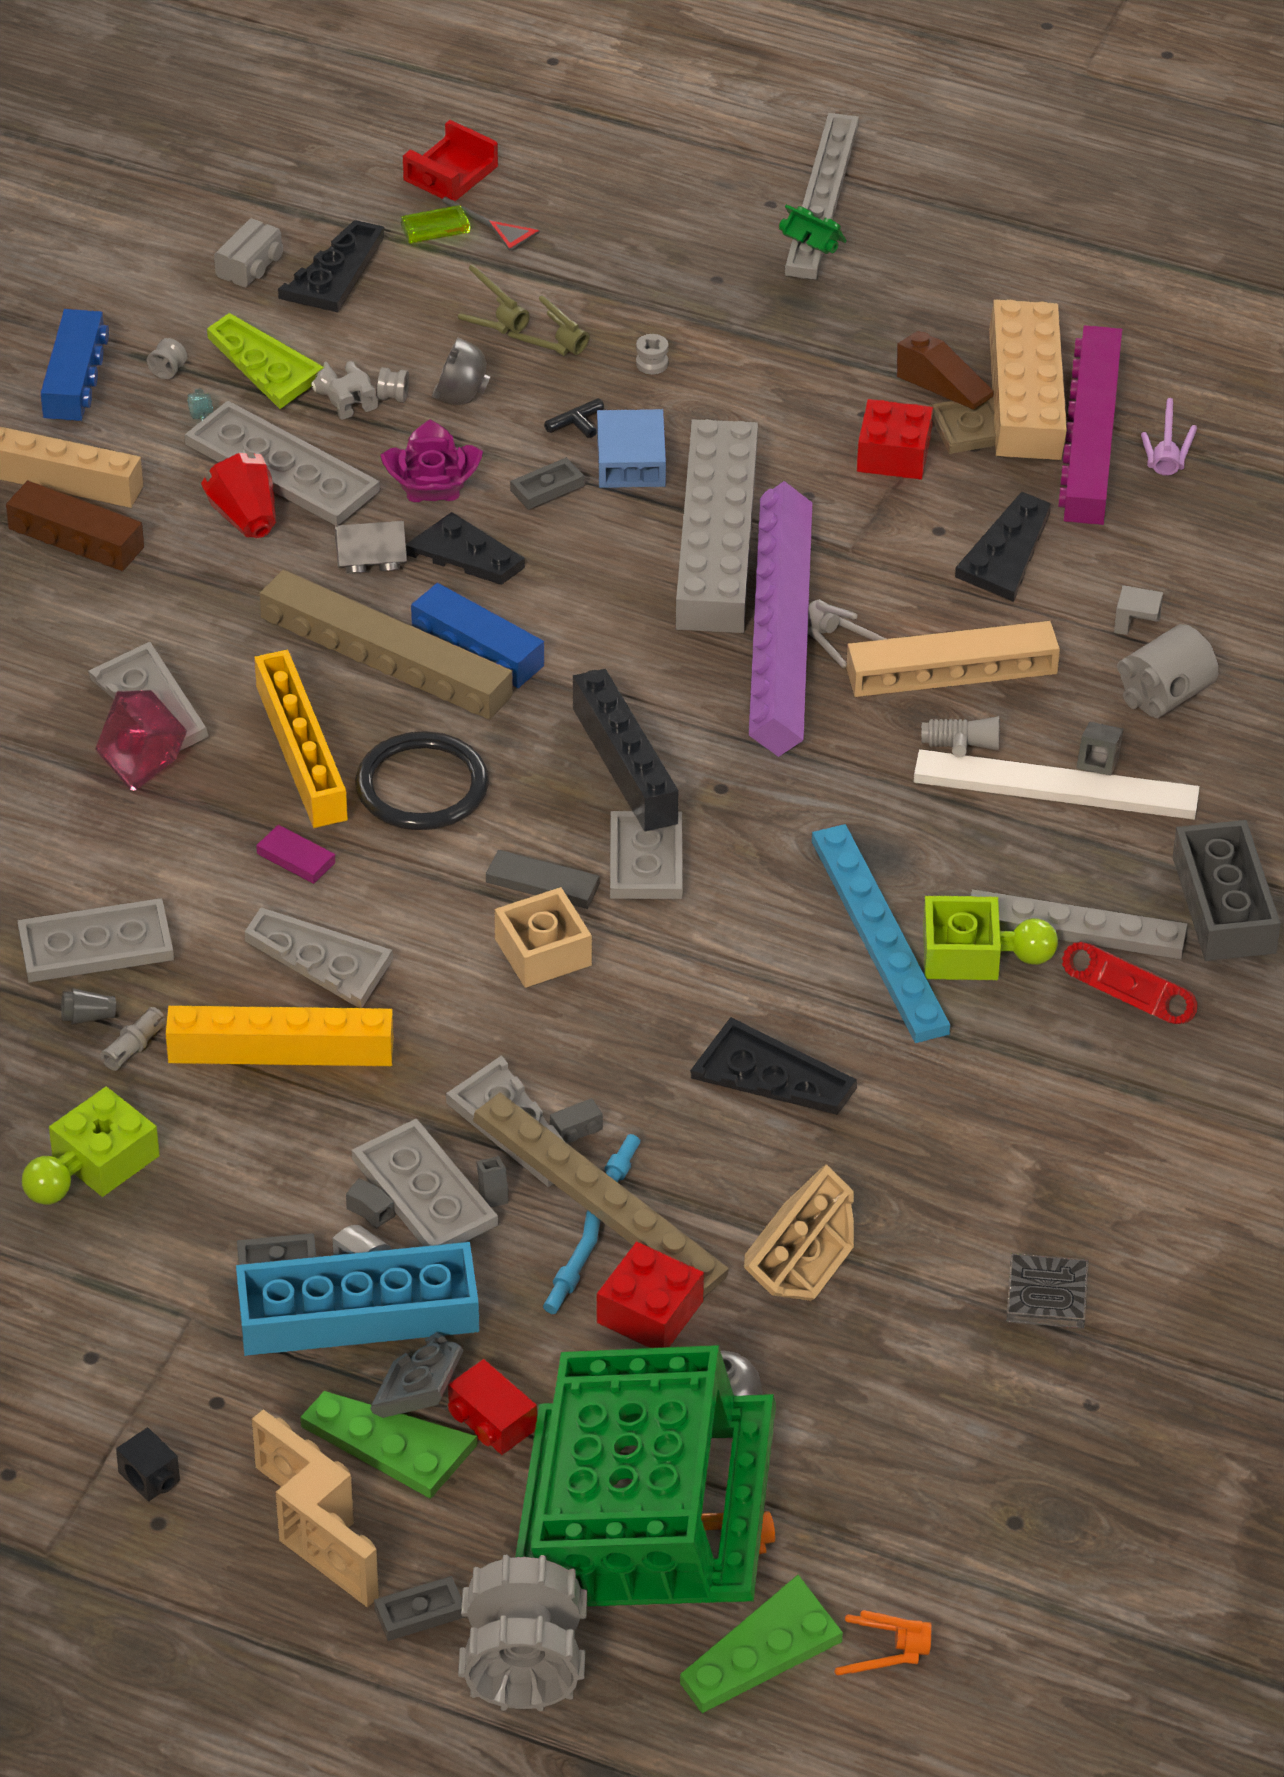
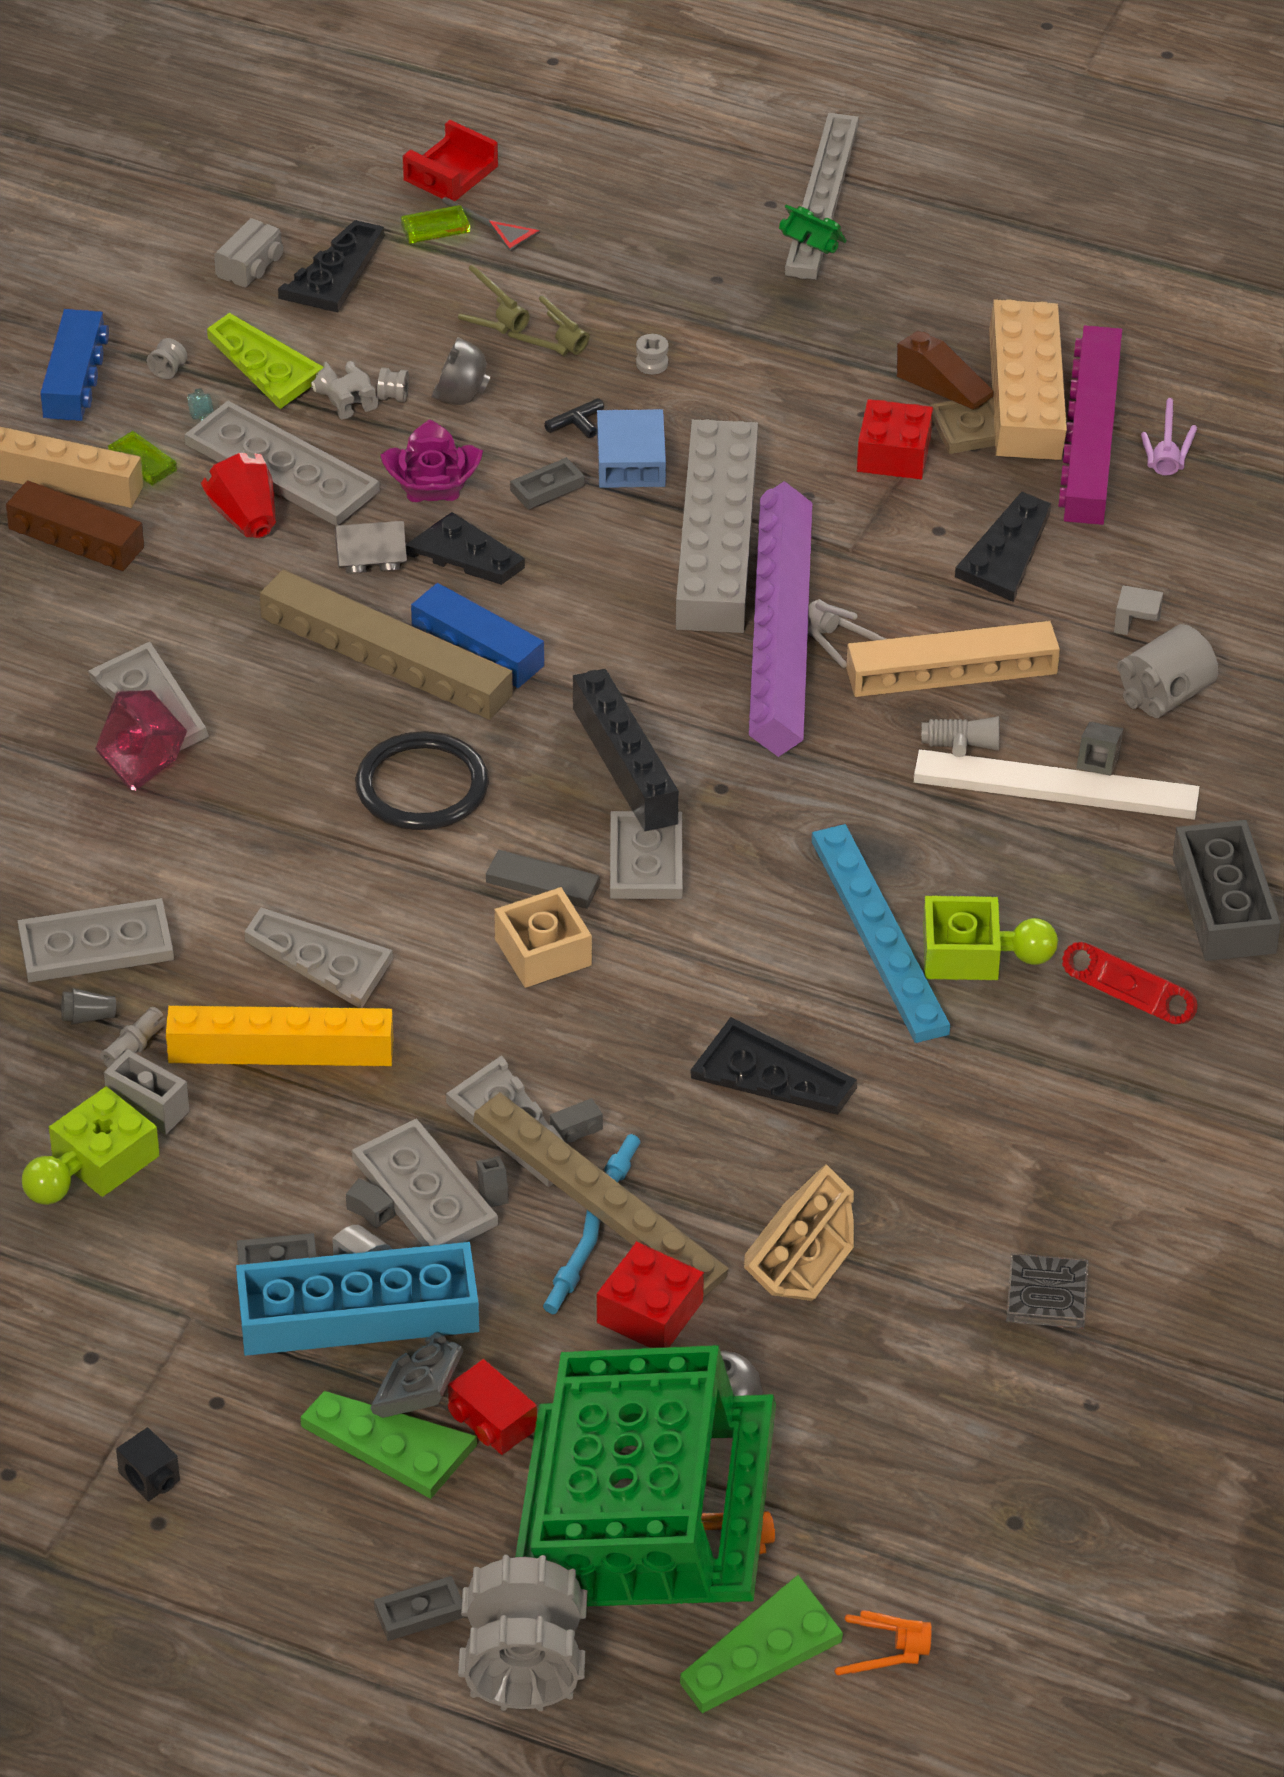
(149, 1089): none -> light grey brick
(154, 462): none -> clear neon green tile
(295, 854): magenta tile -> none
(301, 739): yellow brick -> none
(315, 1507): tan bracket -> none
(1094, 925): light grey plate -> none

